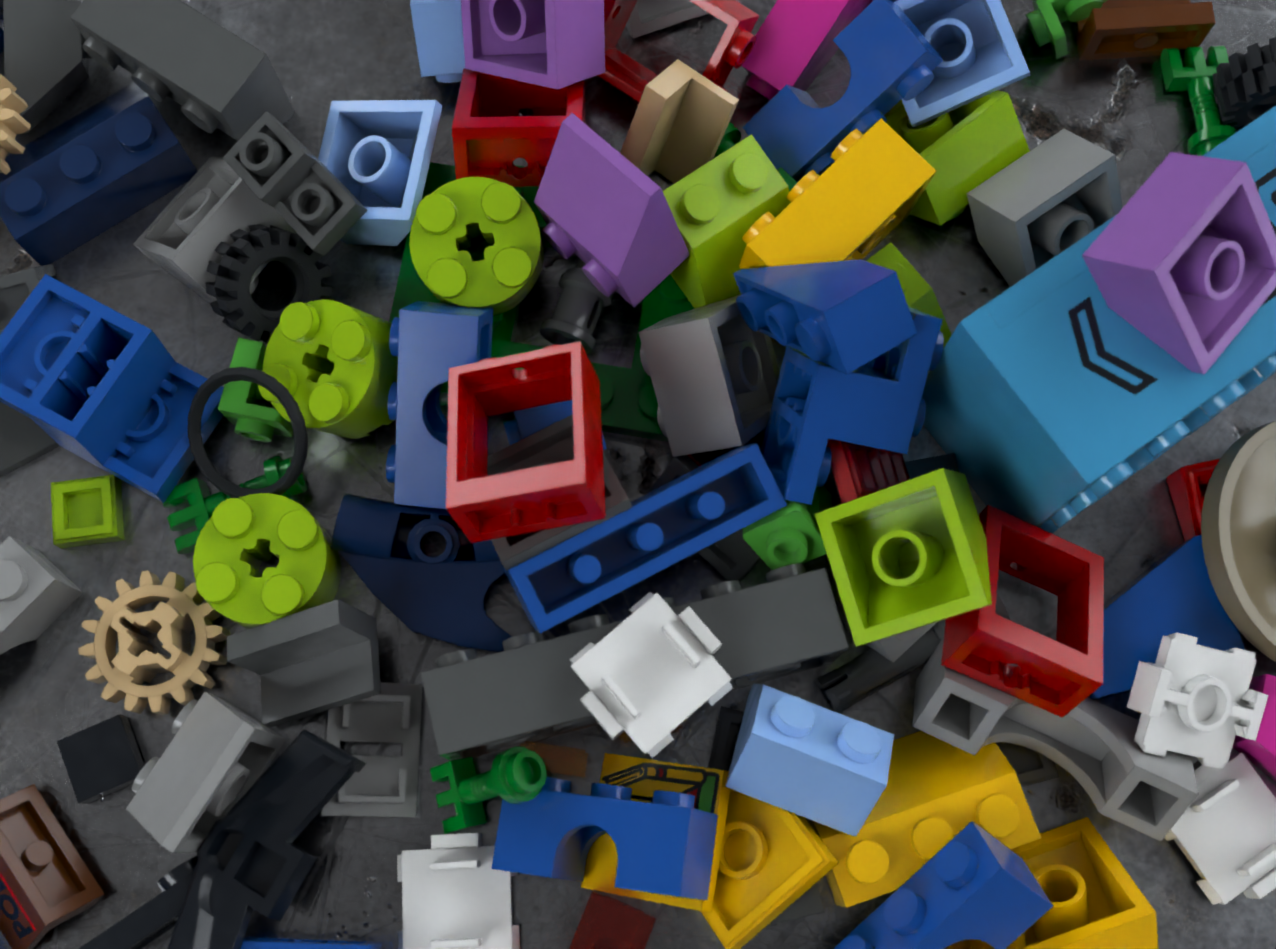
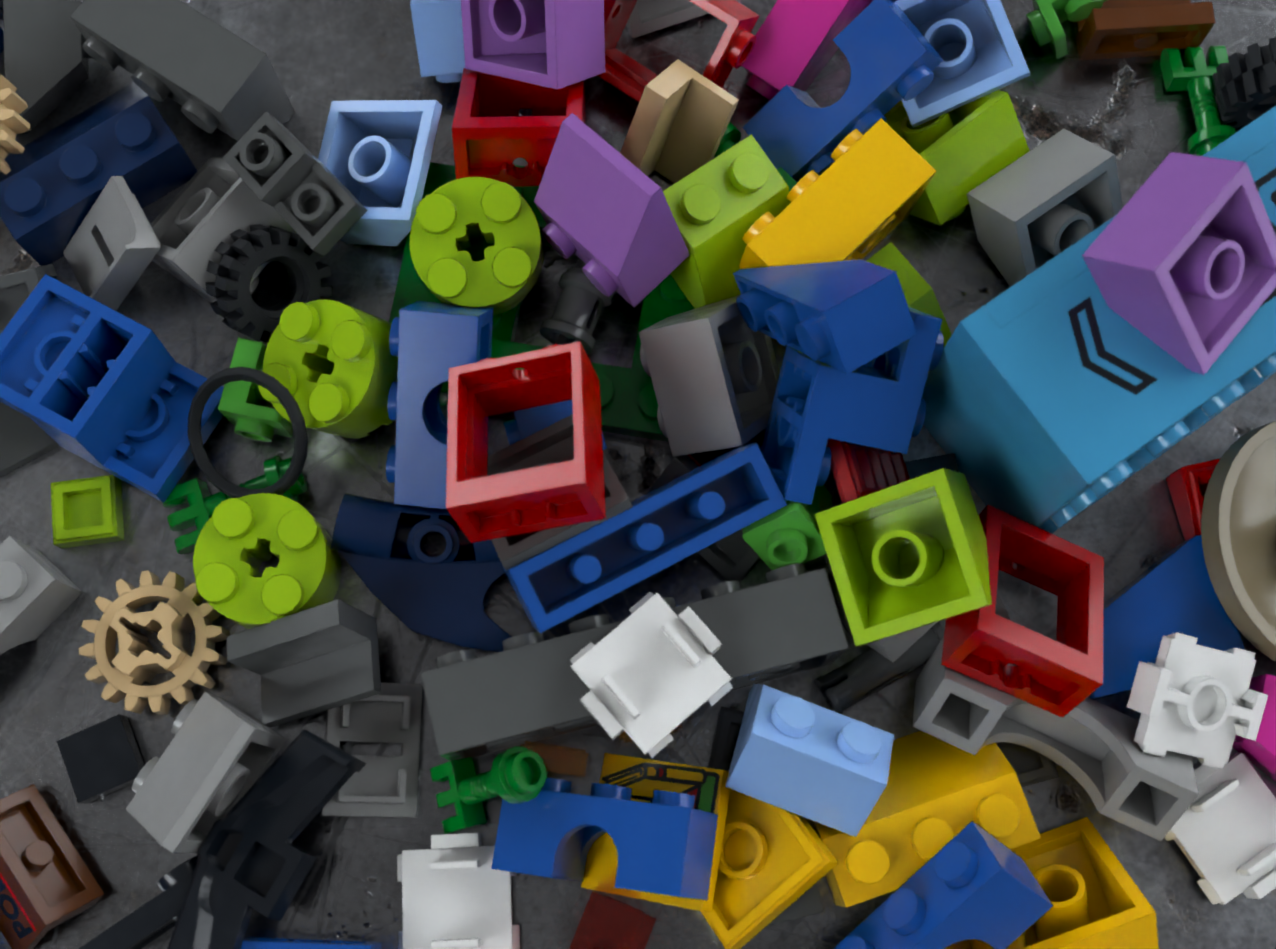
(112, 245): none -> light grey piece

